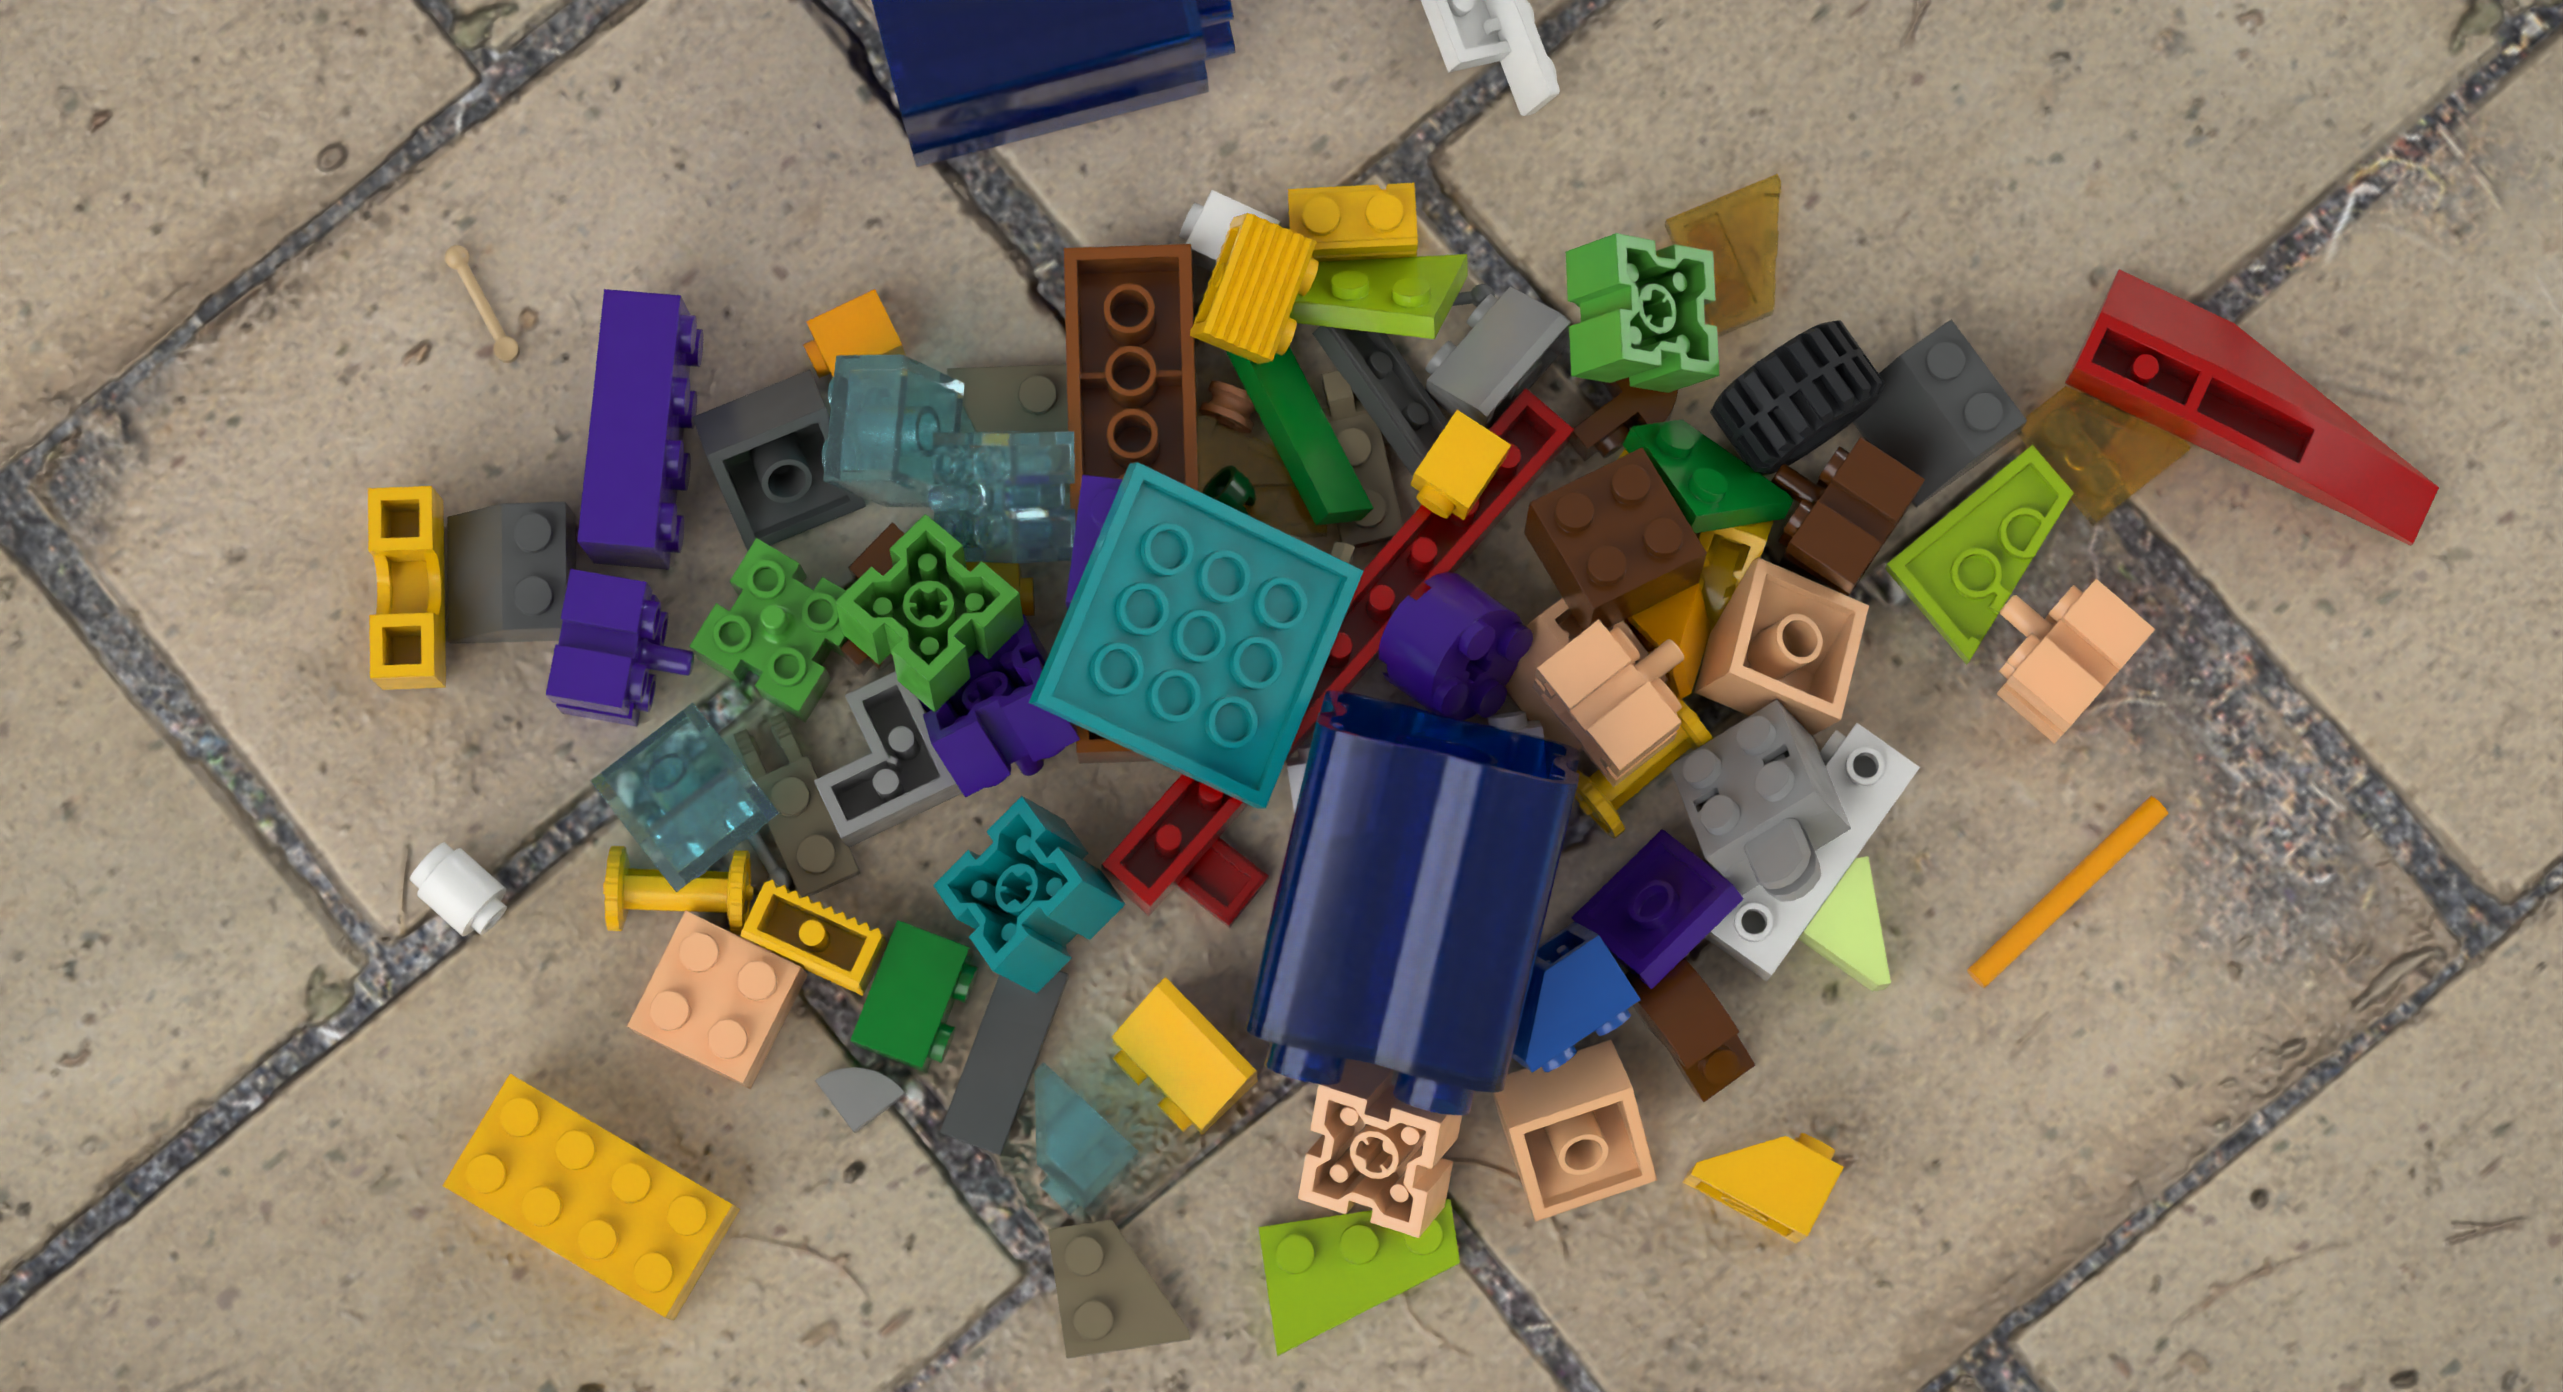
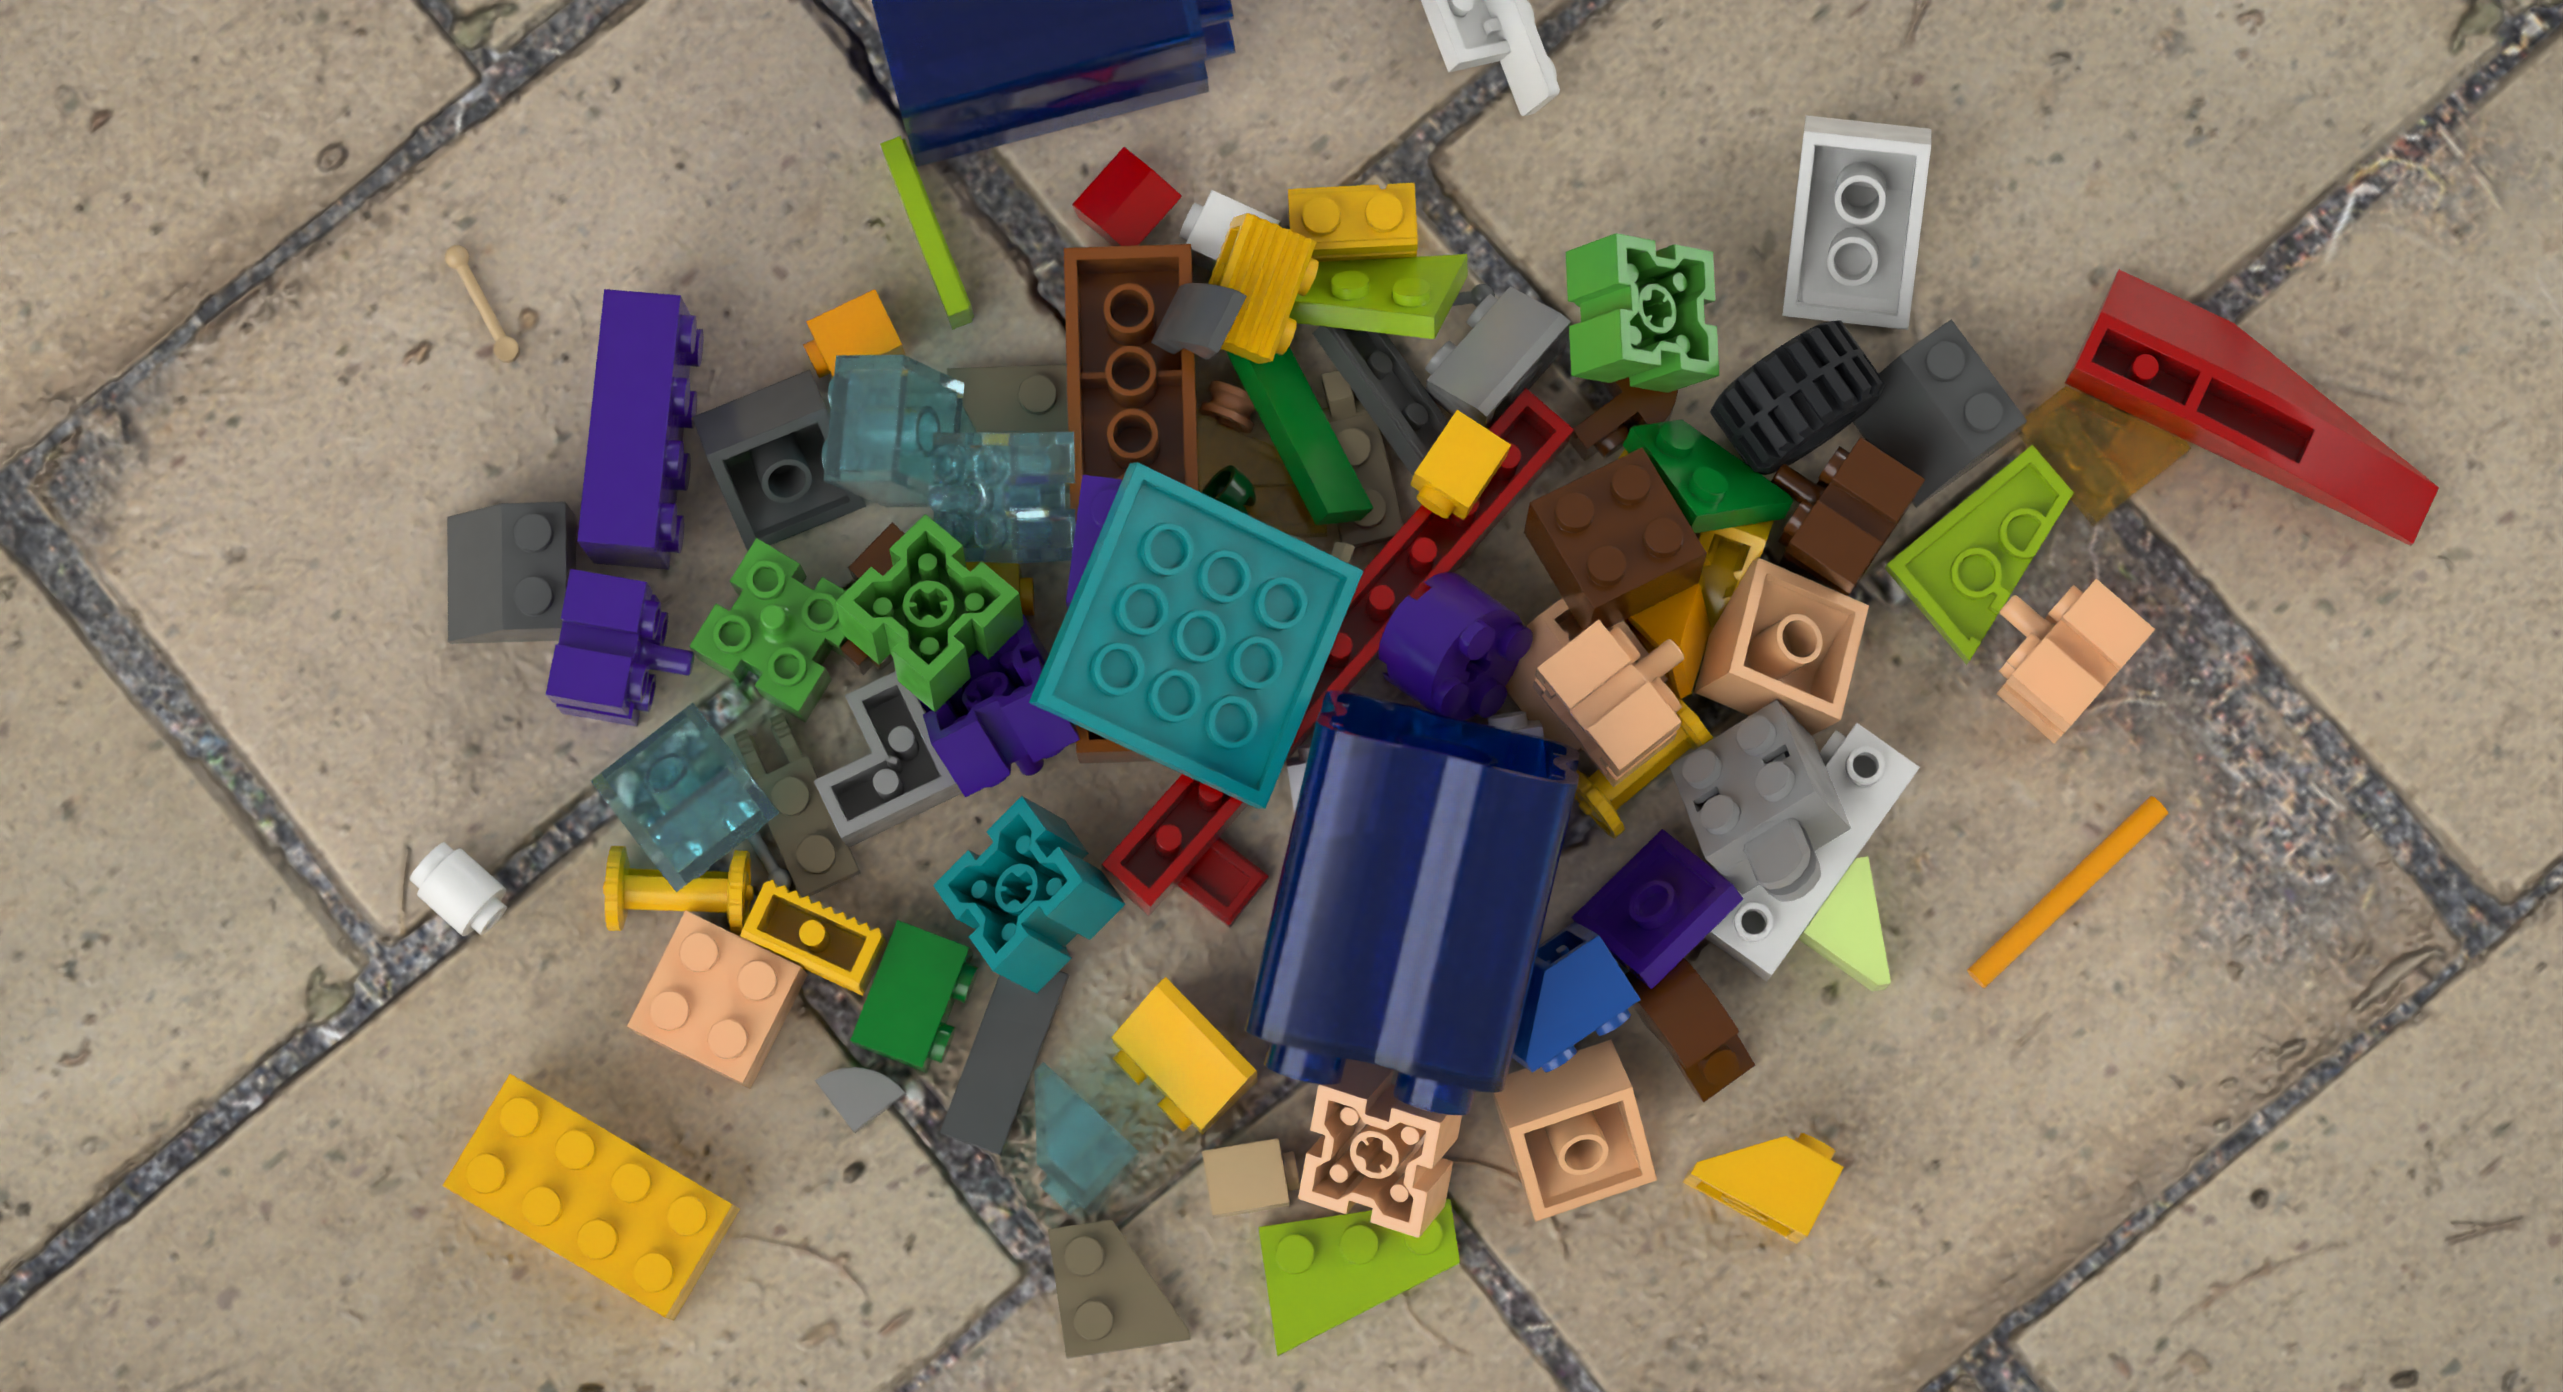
(410, 575): yellow arch -> none
(927, 232): none -> lime tile
(1125, 200): none -> red piece
(1199, 319): none -> dark grey slope
(1249, 1177): none -> tan brick
(1744, 244): clear yellow wing -> none
(1857, 222): none -> white slope

